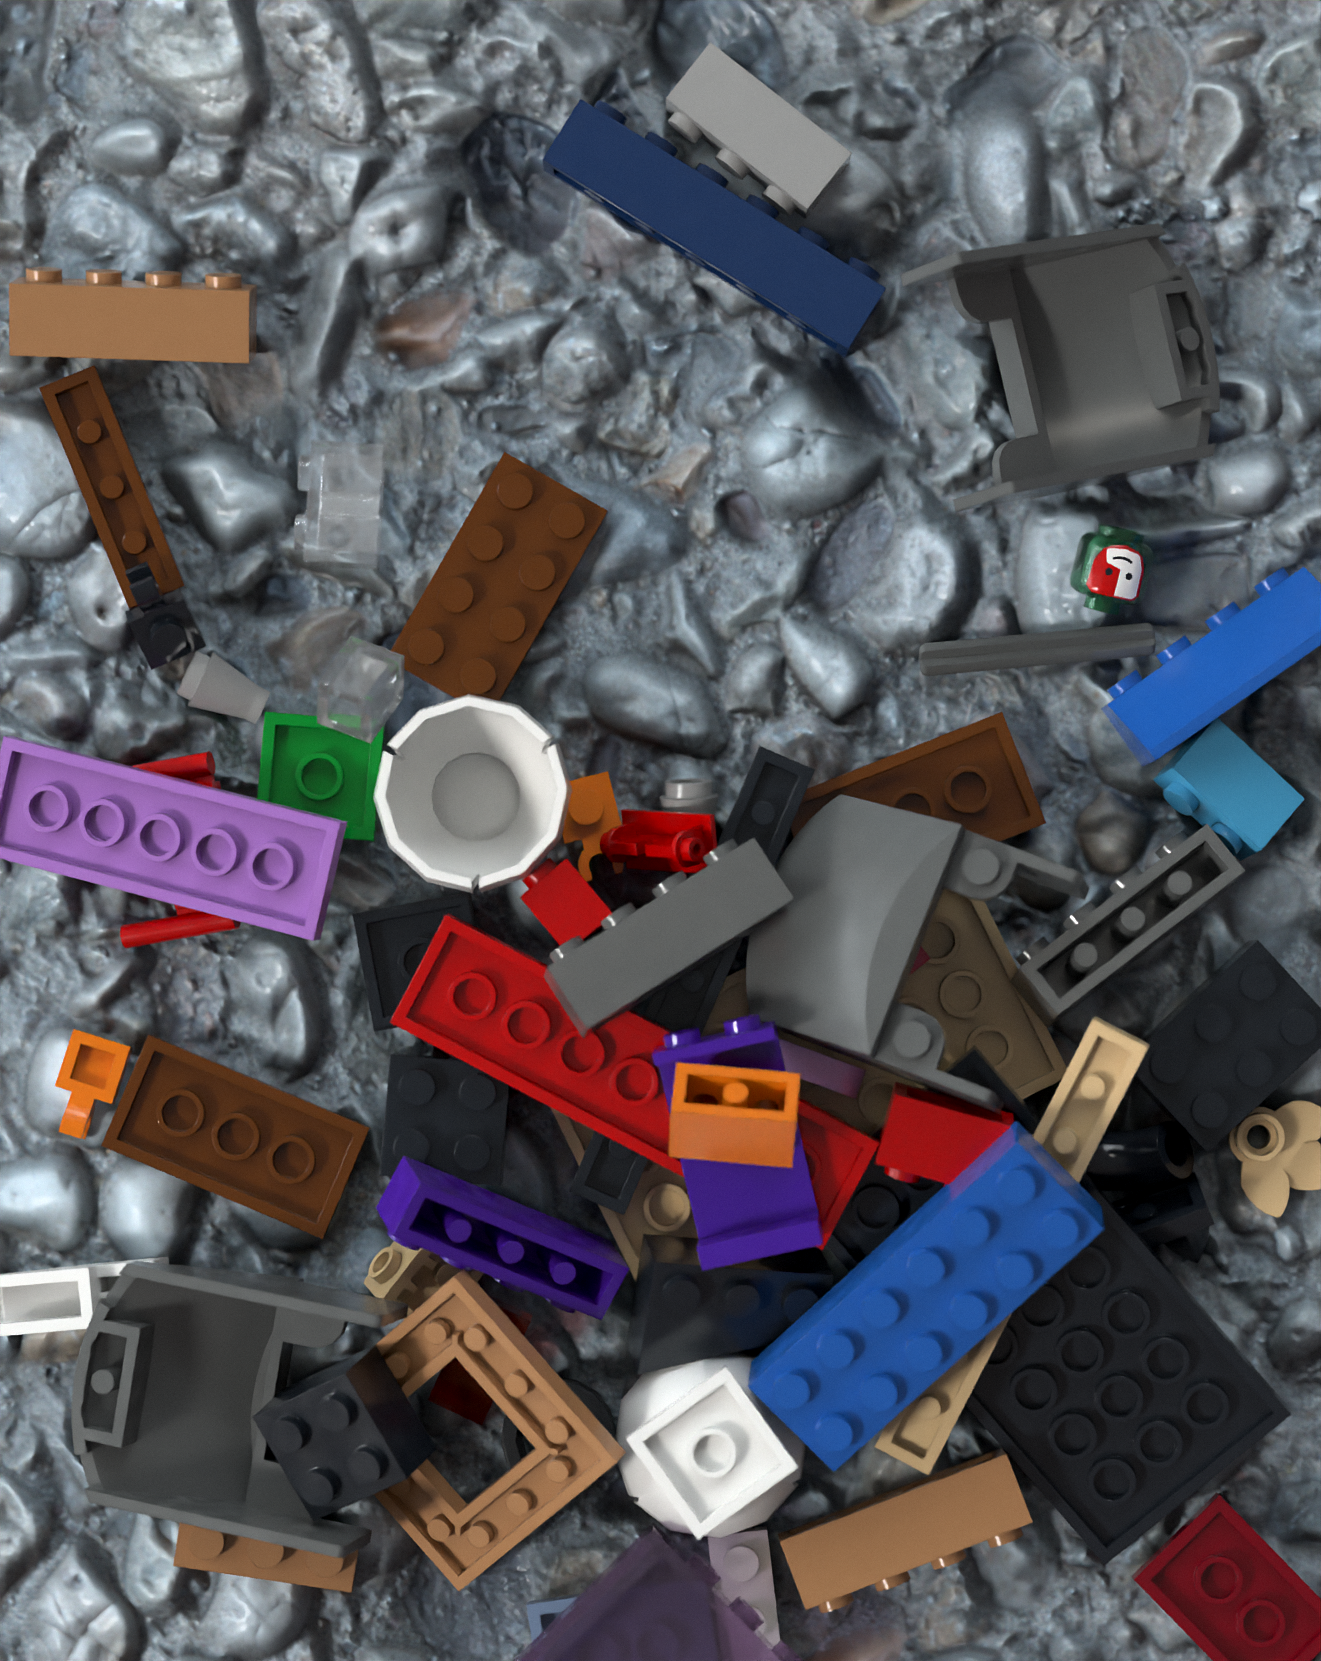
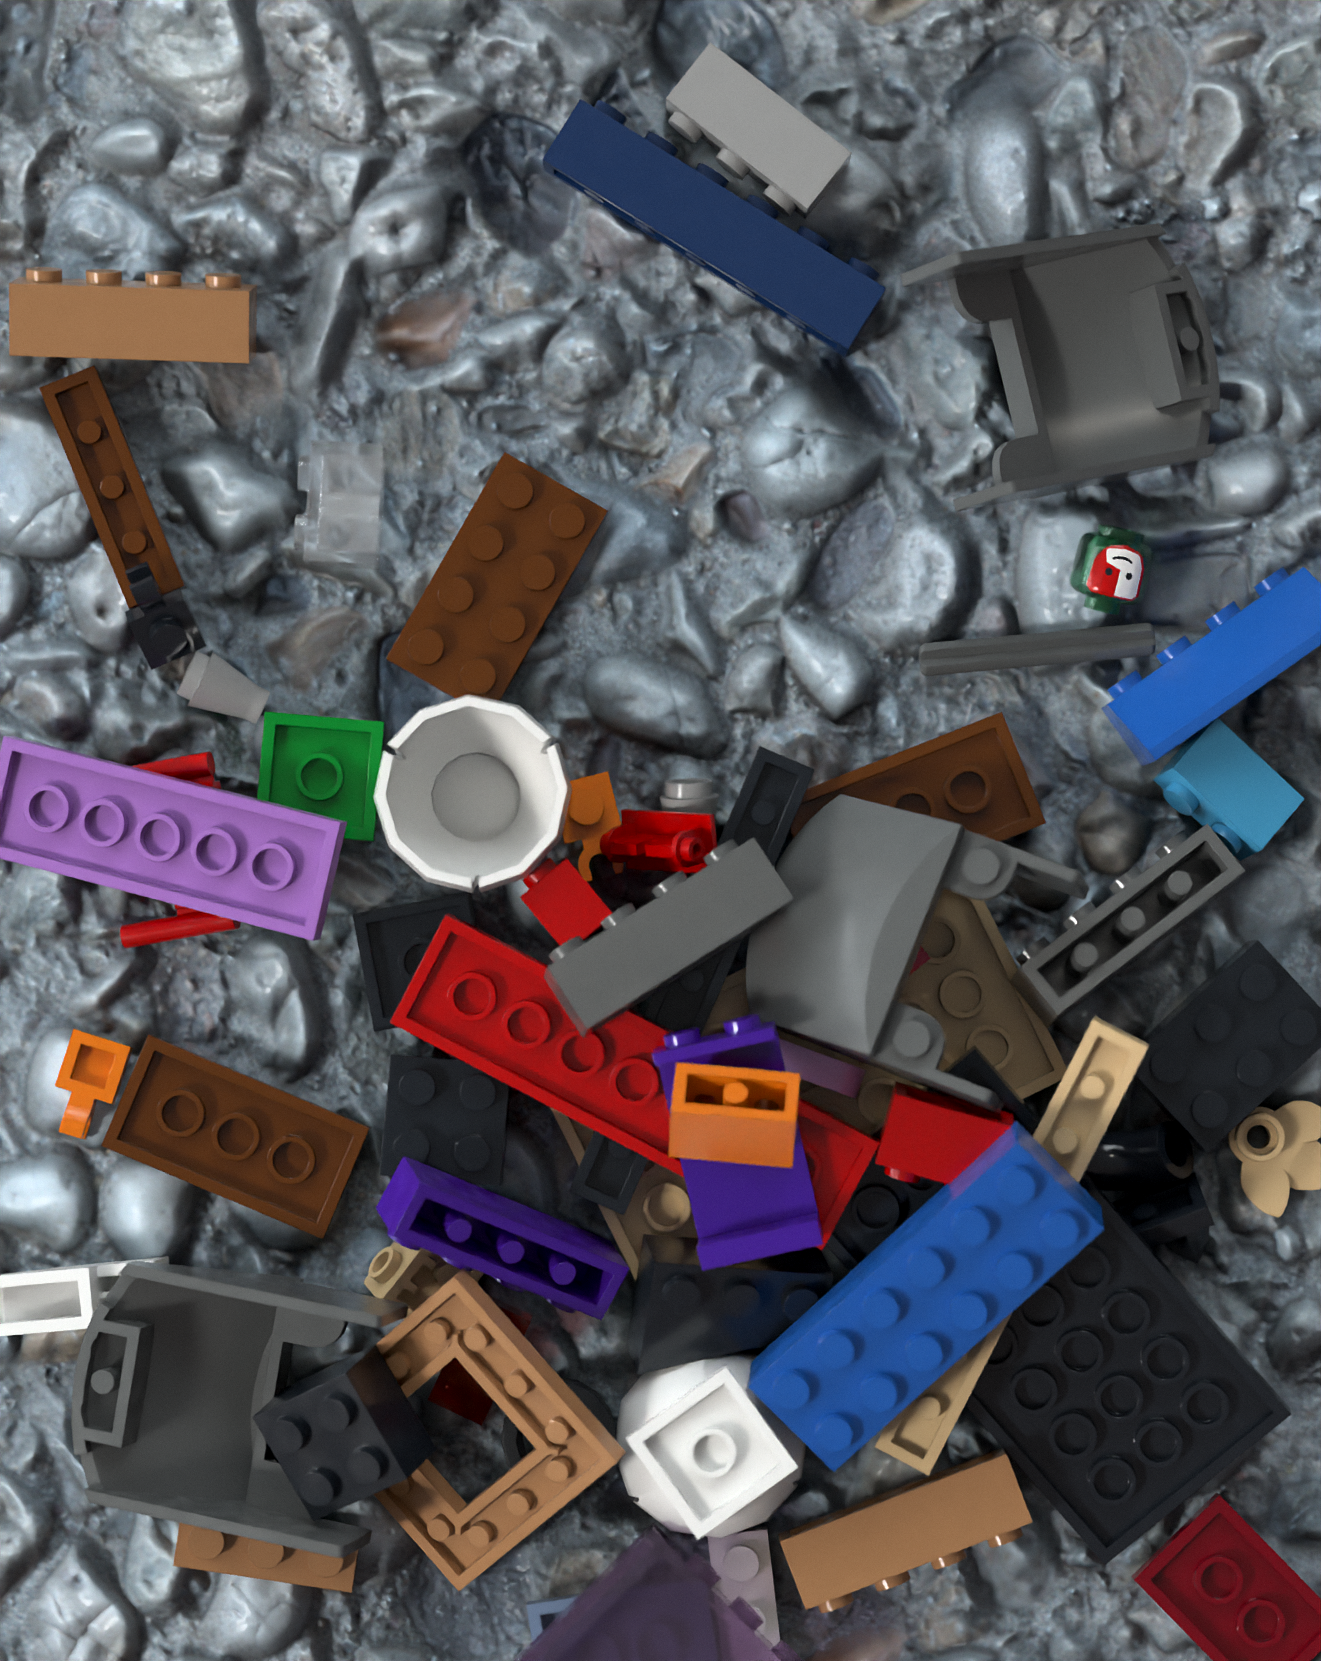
(360, 689): clear brick -> none

